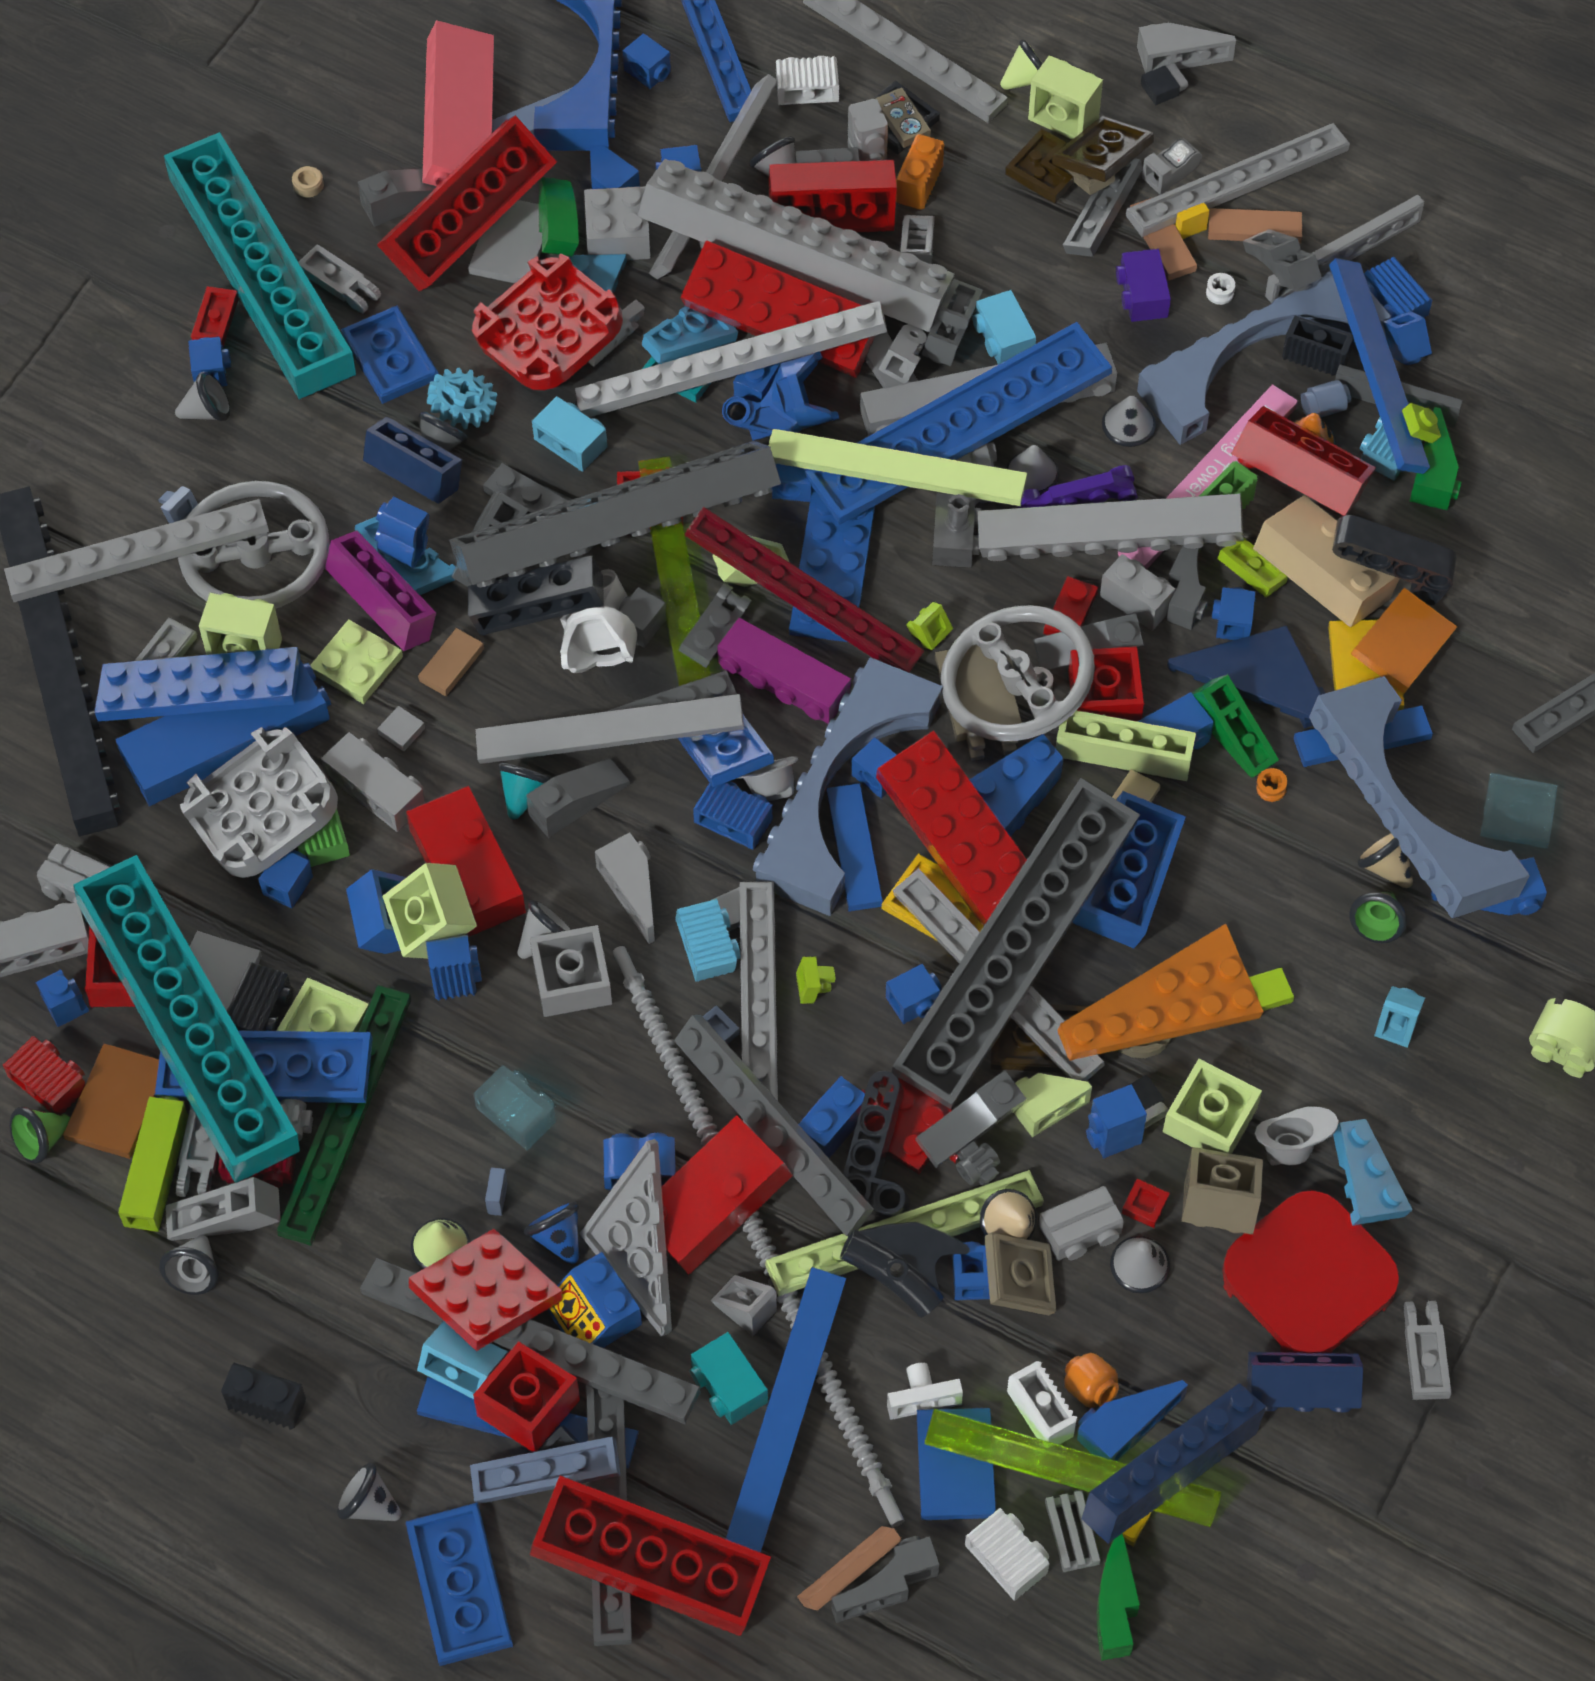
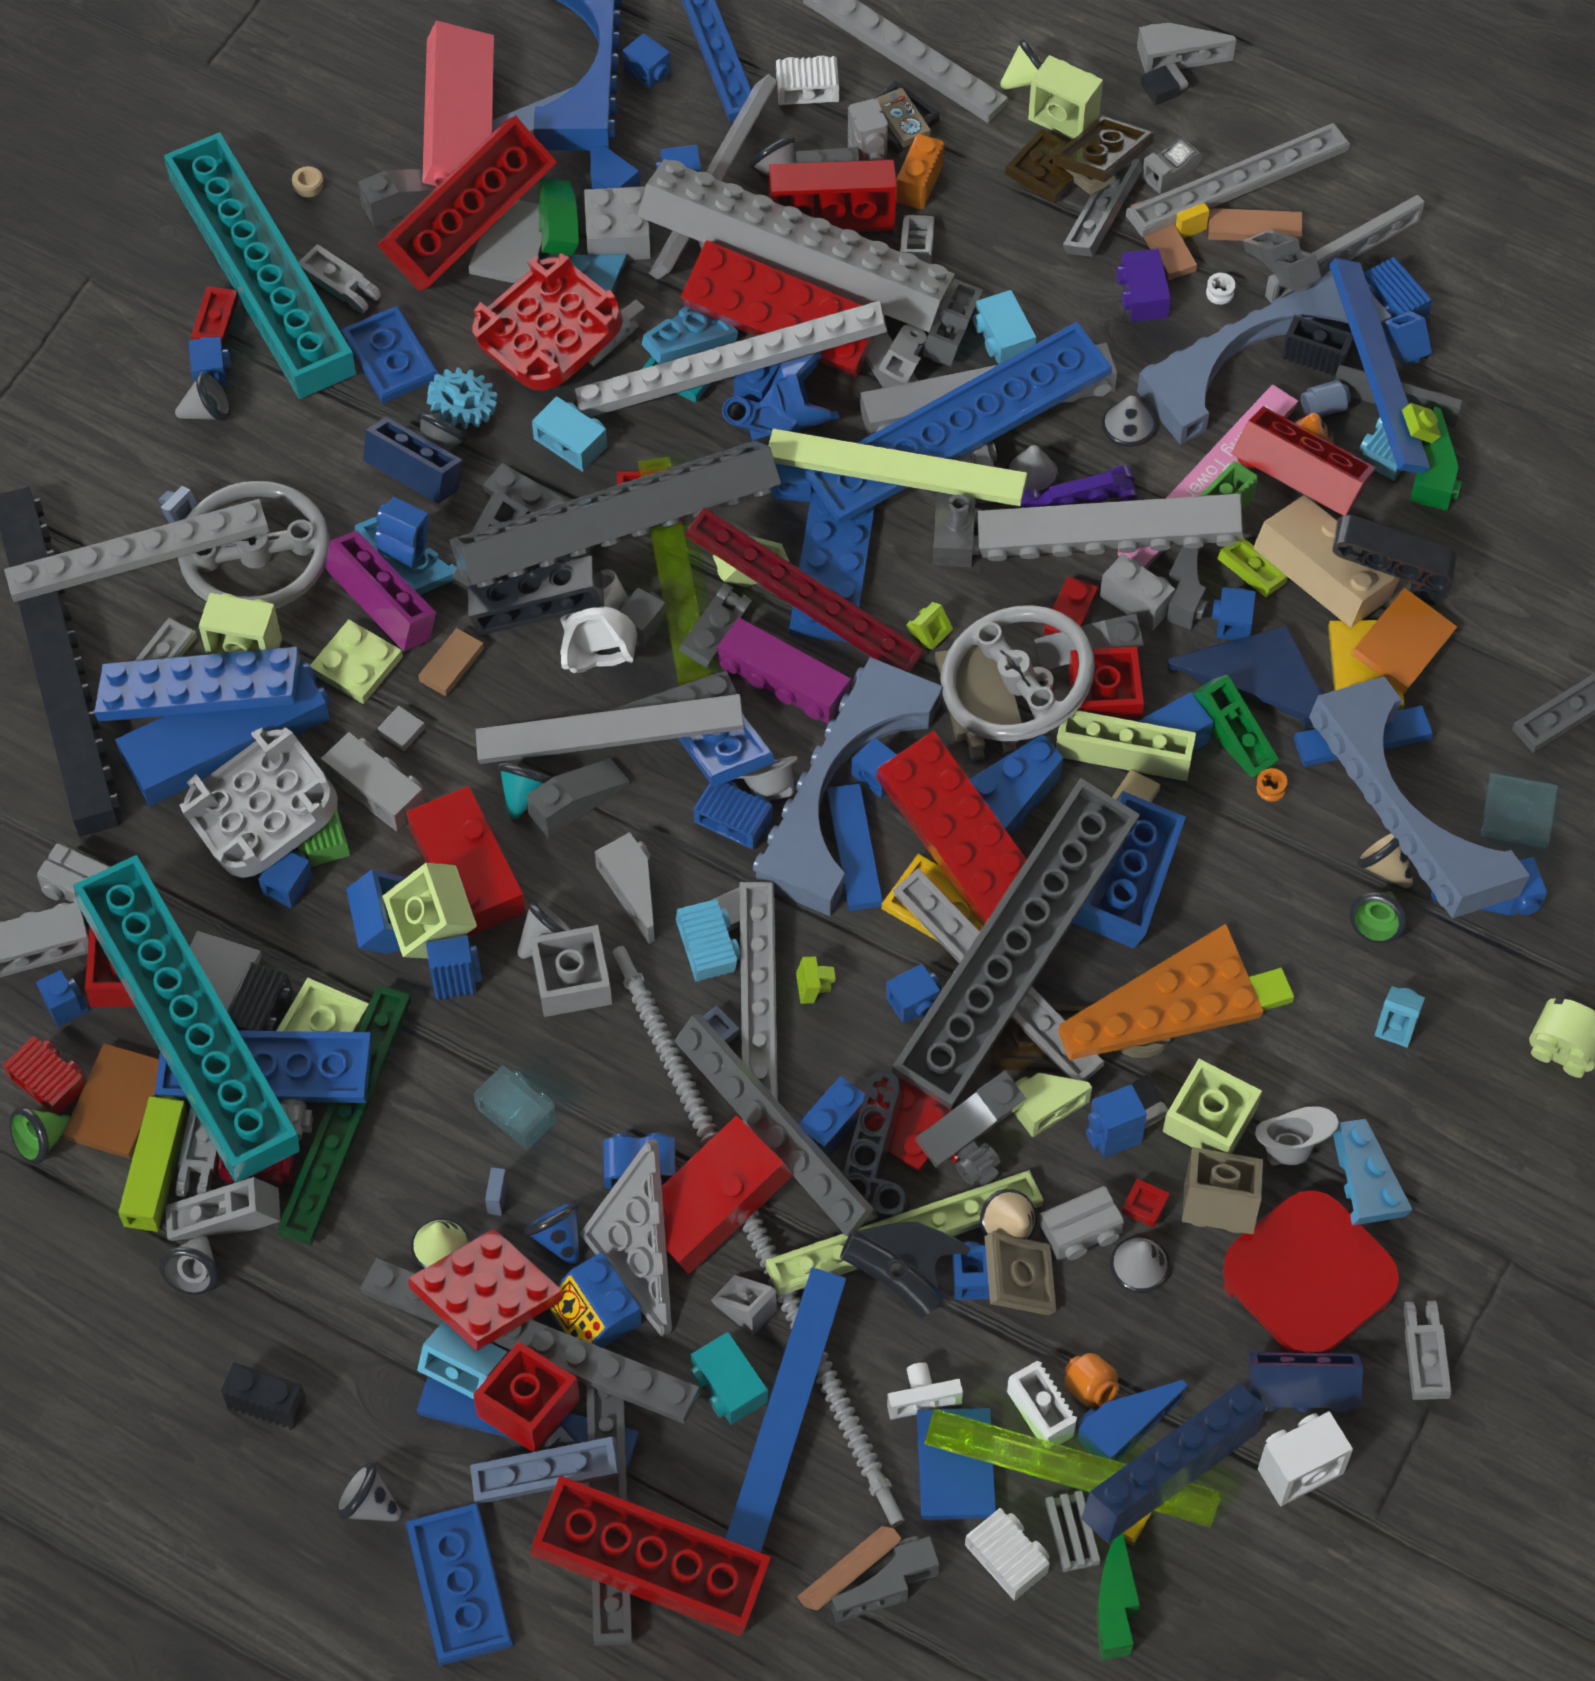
(1304, 1457): none -> white brick

